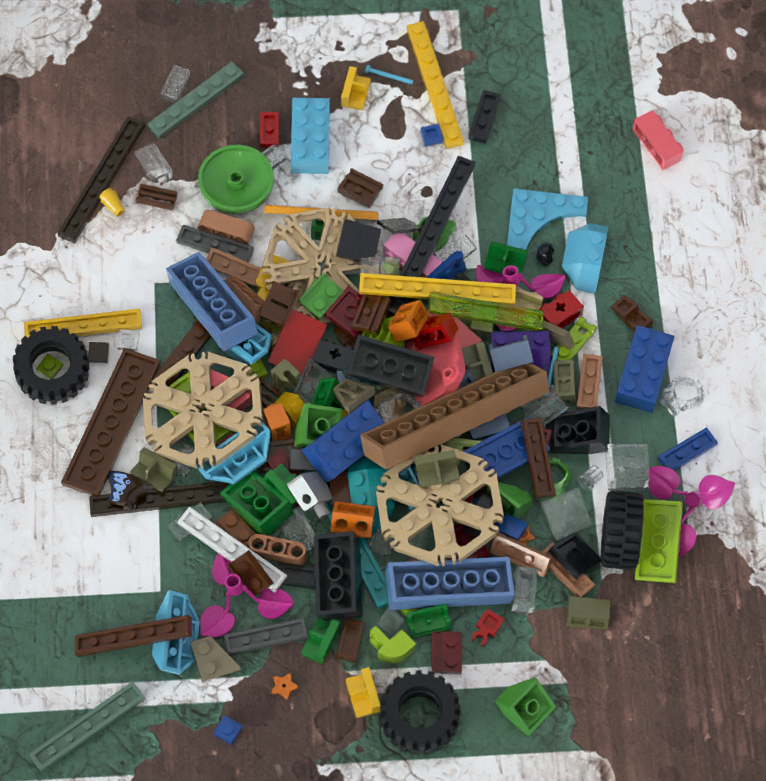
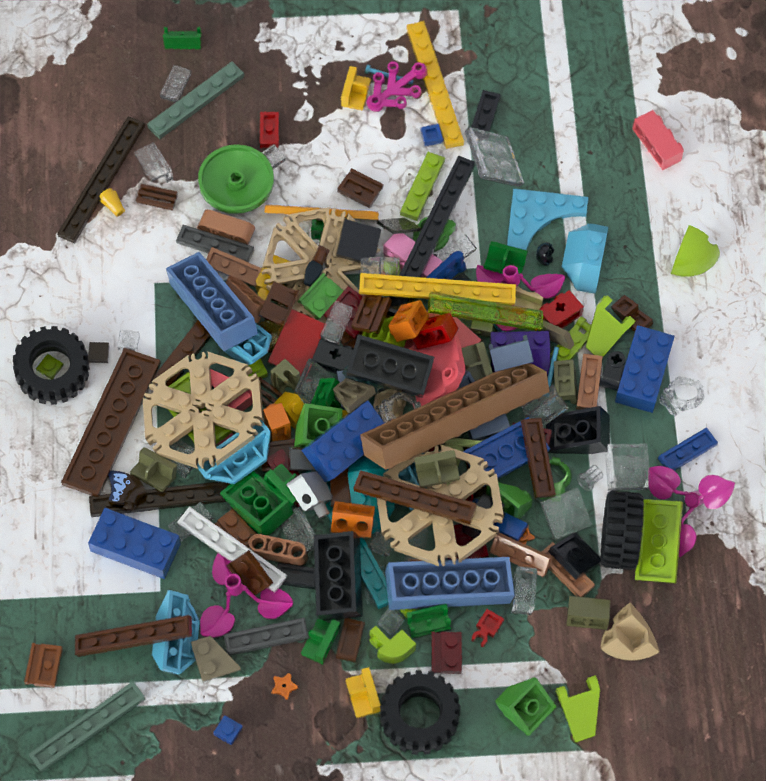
(43, 665): none -> dark orange plate
(91, 323): yellow plate -> none
(134, 543): none -> blue brick
(182, 39): none -> green hinge
(310, 135): medium azure brick -> none
(315, 266): none -> black piece
(336, 322): none -> clear plate
(395, 88): none -> dark pink plant
(415, 497): none -> reddish brown plate
(422, 186): none -> lime plate
(494, 157): none -> clear plate
(581, 710): none -> lime flag
(605, 329): none -> lime flag
(613, 372): none -> black piece
(629, 636): none -> tan brick
(695, 254): none -> lime brick

